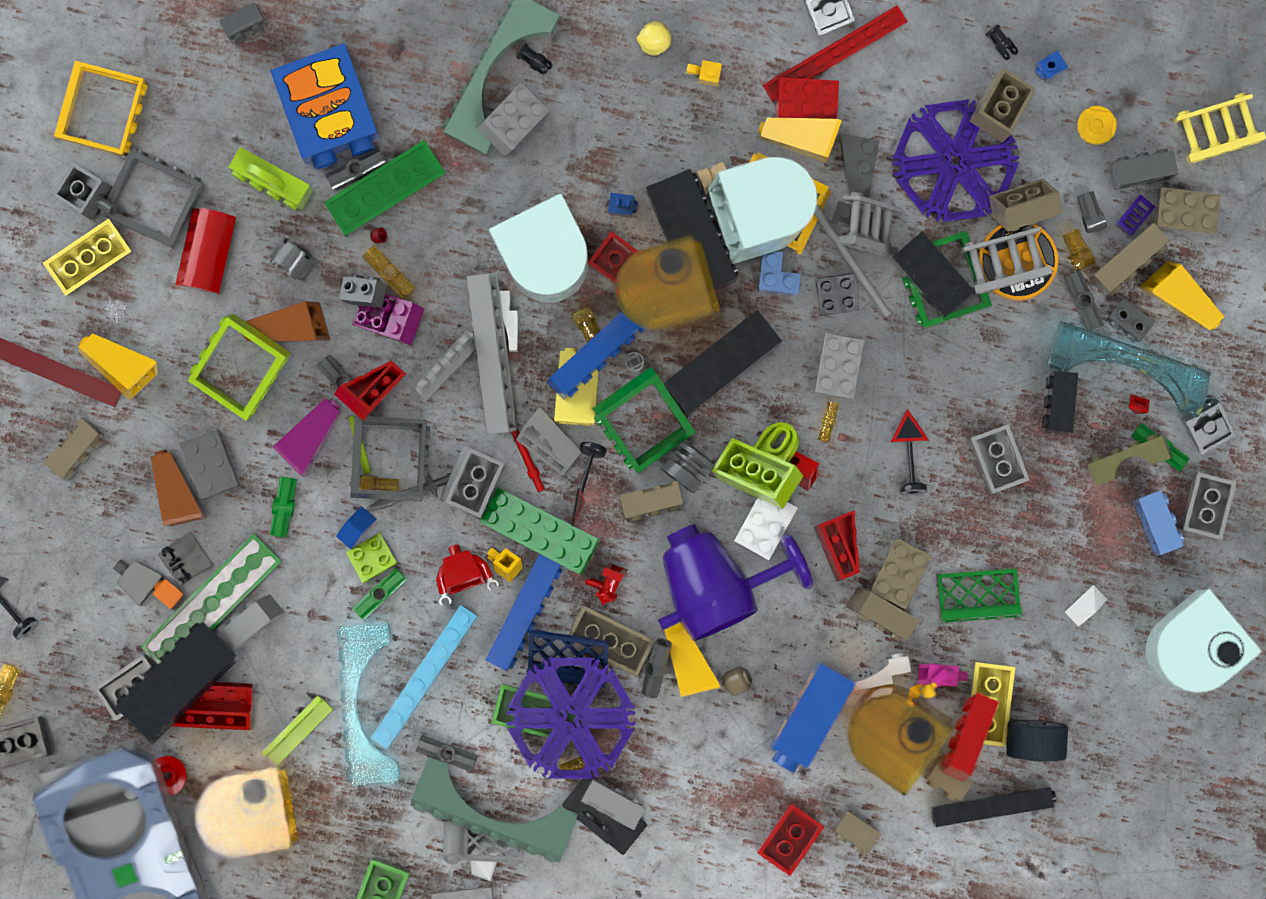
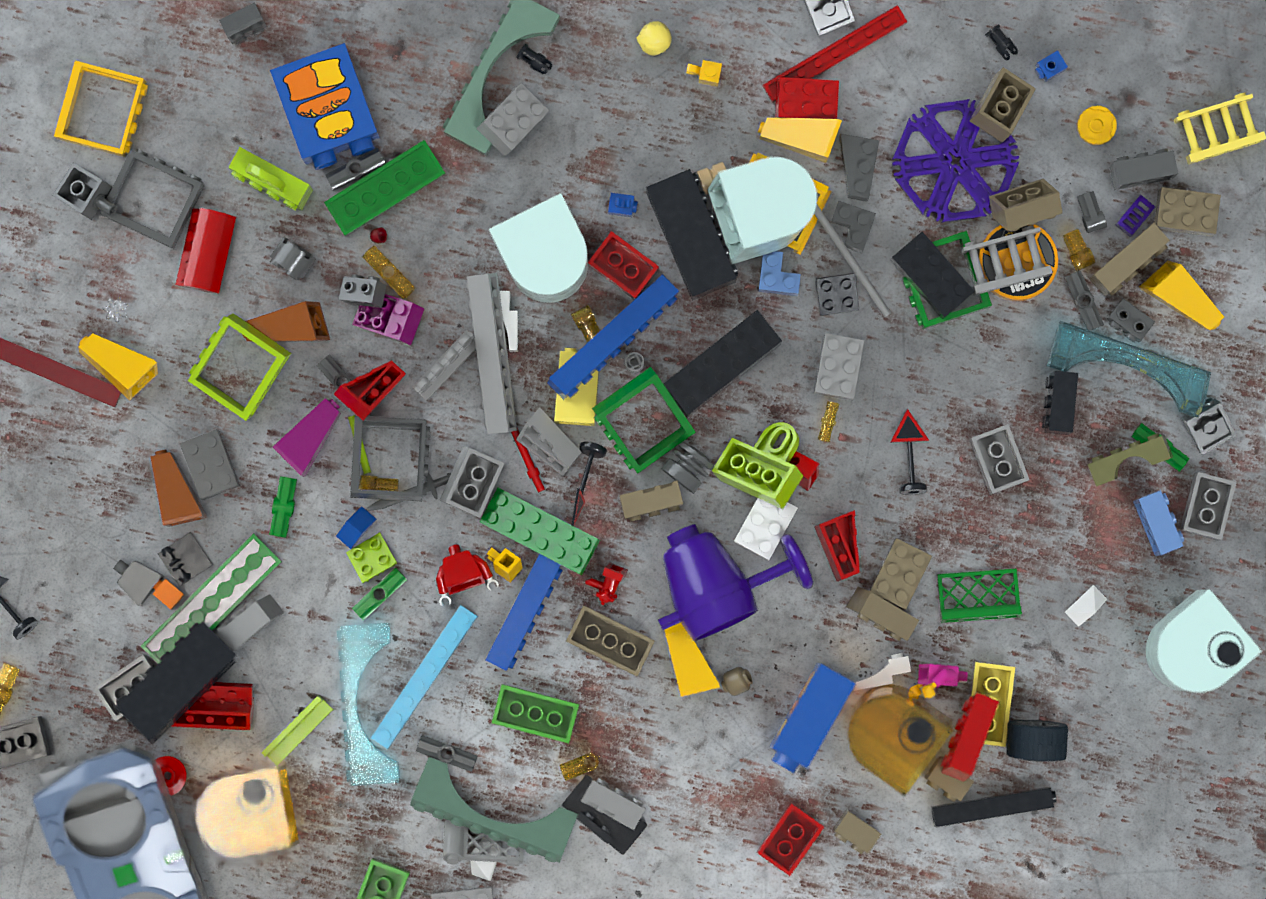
(74, 449): dark tan wedge -> none
(87, 256): light yellow brick -> none
(553, 719): dark purple plate -> none
(567, 674): dark blue fence -> none
(656, 667): dark grey piece -> none
(668, 286): clear yellow brick -> none
(864, 241): light grey fence -> none
(1139, 404): red slope -> none

